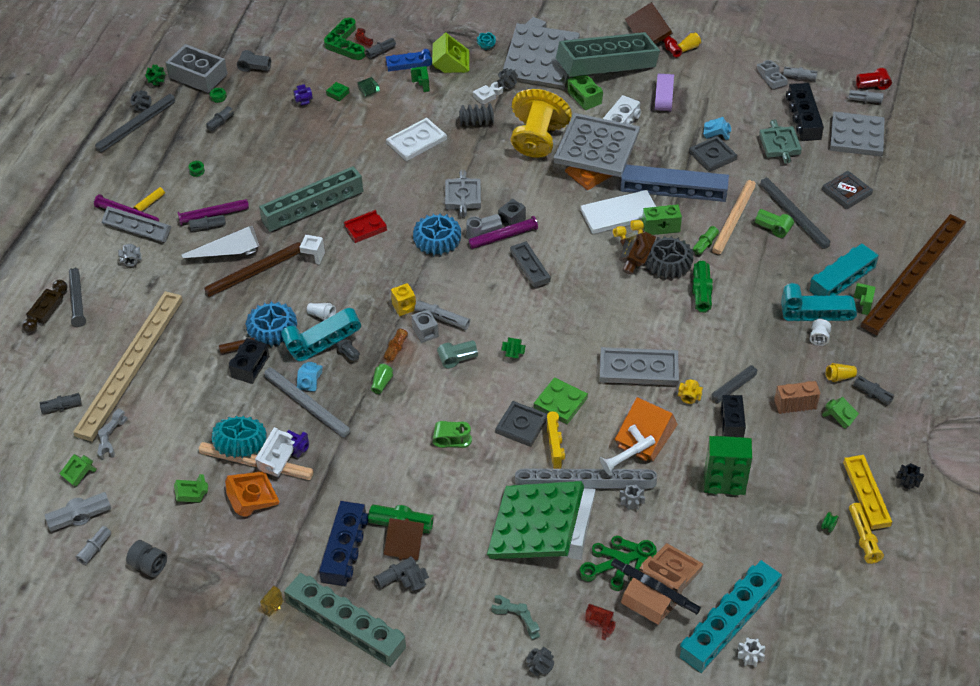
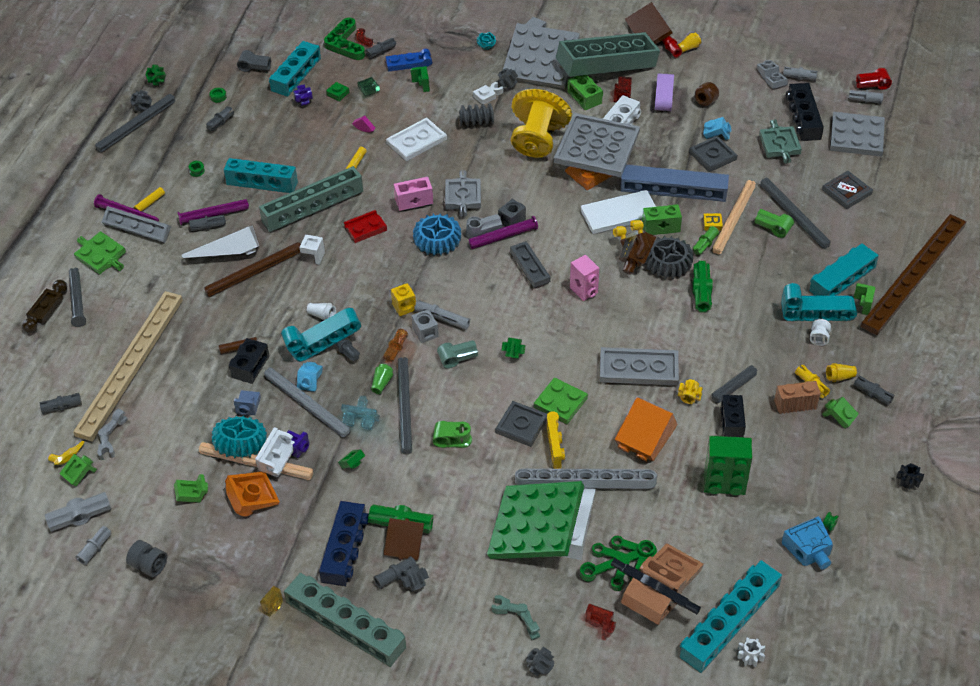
(65, 457): none -> yellow bar
(100, 253): none -> bright green plate
(129, 255): light grey gear -> none
(196, 68): light grey brick -> none
(247, 402): none -> sand blue bracket
(260, 175): none -> teal brick
(268, 321): dark azure gear -> none
(295, 68): none -> teal brick
(352, 459): none -> green plate
(357, 157): none -> yellow piece
(361, 411): none -> clear light blue hips
(363, 124): none -> dark pink tile
(404, 405): none -> dark grey axle
(413, 193): none -> bright pink brick
(450, 55): lime slope -> none
(584, 277): none -> bright pink brick
(623, 87): none -> clear red brick
(632, 497): light grey gear -> none
(643, 443): white piece -> none
(706, 94): none -> reddish brown head
(712, 219): none -> yellow tile
(806, 375): none -> yellow pin
(809, 543): none -> dark azure torso
(867, 492): yellow plate -> none
(867, 540): yellow pin -> none

